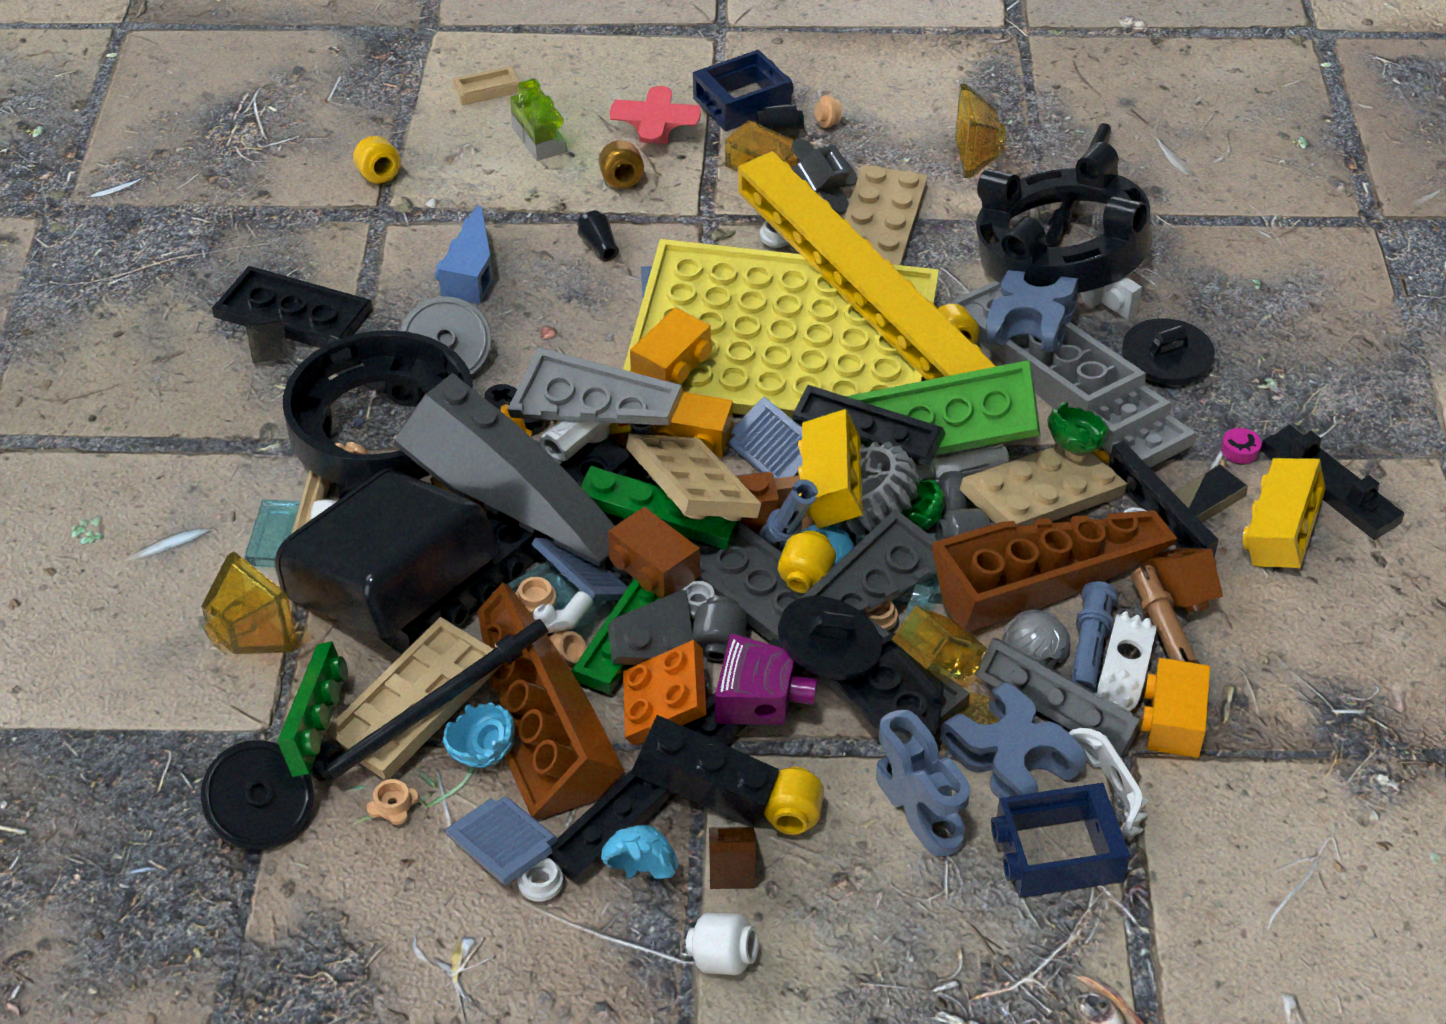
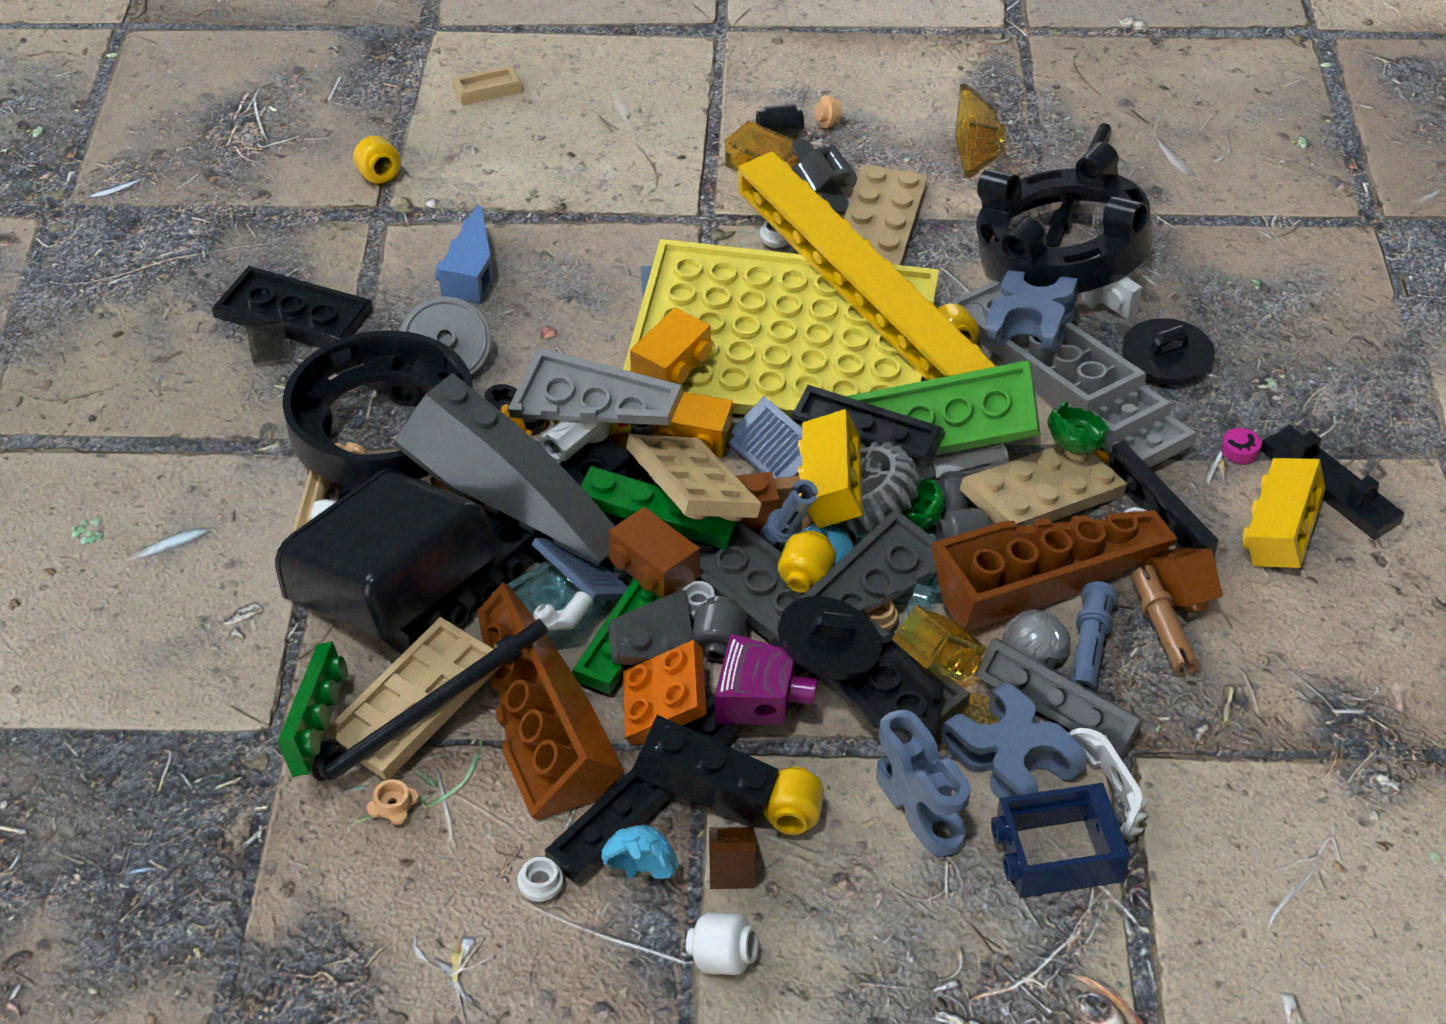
(248, 611): clear yellow slope -> none
(254, 798): black shield -> none
(270, 529): clear light blue tile -> none
(480, 735): medium azure hair -> none
(502, 838): sand blue window -> none
(535, 592): light nougat plate -> none
(537, 121): clear neon green hips -> none
(569, 645): light nougat plate -> none
(597, 233): black cone -> none
(621, 164): pearl gold head -> none
(655, 116): coral piece -> none
(714, 83): dark blue window -> none
(1123, 677): white piece -> none
(1177, 707): light orange brick -> none
(1211, 492): black tile -> none

